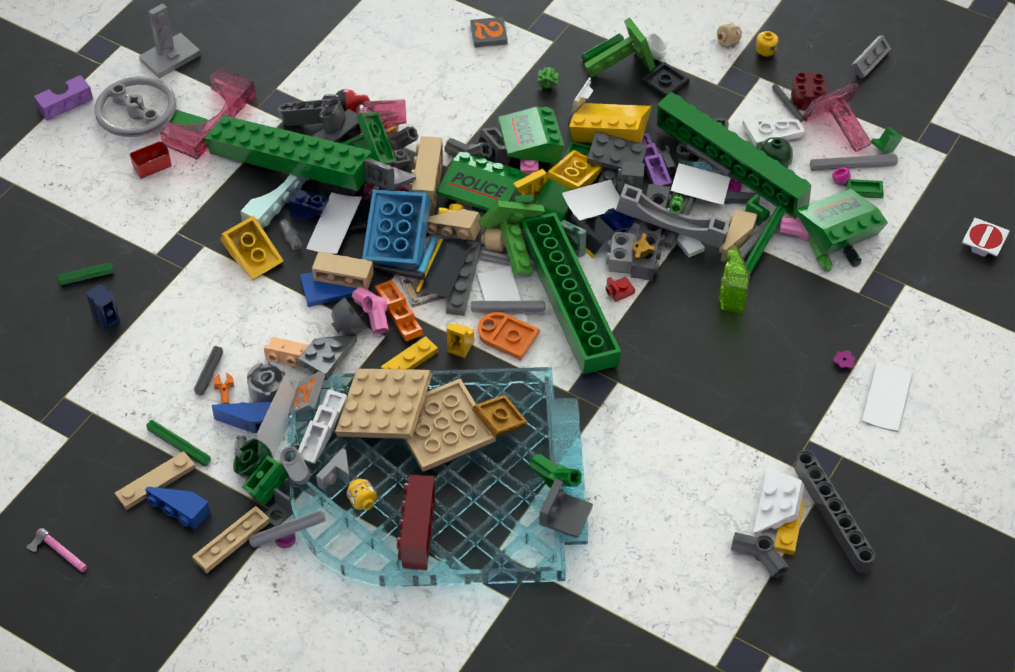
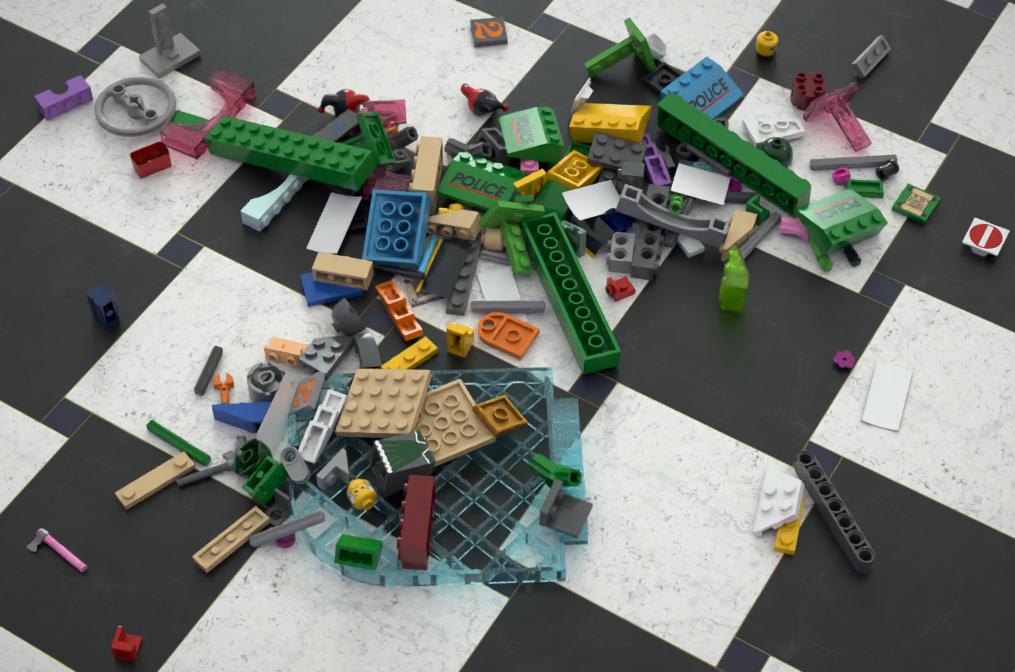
(86, 273): green axle -> none
(125, 645): none -> red panel
(183, 505): blue slope -> none
(210, 471): none -> dark grey piece
(251, 248): yellow slope -> none
(290, 234): clear axle -> none
(306, 204): clear blue slope -> none
(313, 112): dark grey beam -> none
(358, 552): none -> green brick
(368, 351): none -> dark grey slope
(374, 306): bright pink piece -> none
(385, 175): dark grey bracket -> none
(398, 458): none -> slope
(481, 100): none -> black piece
(547, 77): bright green gear -> none
(590, 54): green axle -> none
(641, 247): pearl gold piece -> none
(706, 88): none -> dark azure slope
(729, 34): tan head -> none
(764, 238): green axle -> none
(769, 557): dark grey piece -> none
(788, 103): dark grey bar -> none
(888, 141): green panel -> none
(890, 167): none -> black bush
(916, 203): none -> tile

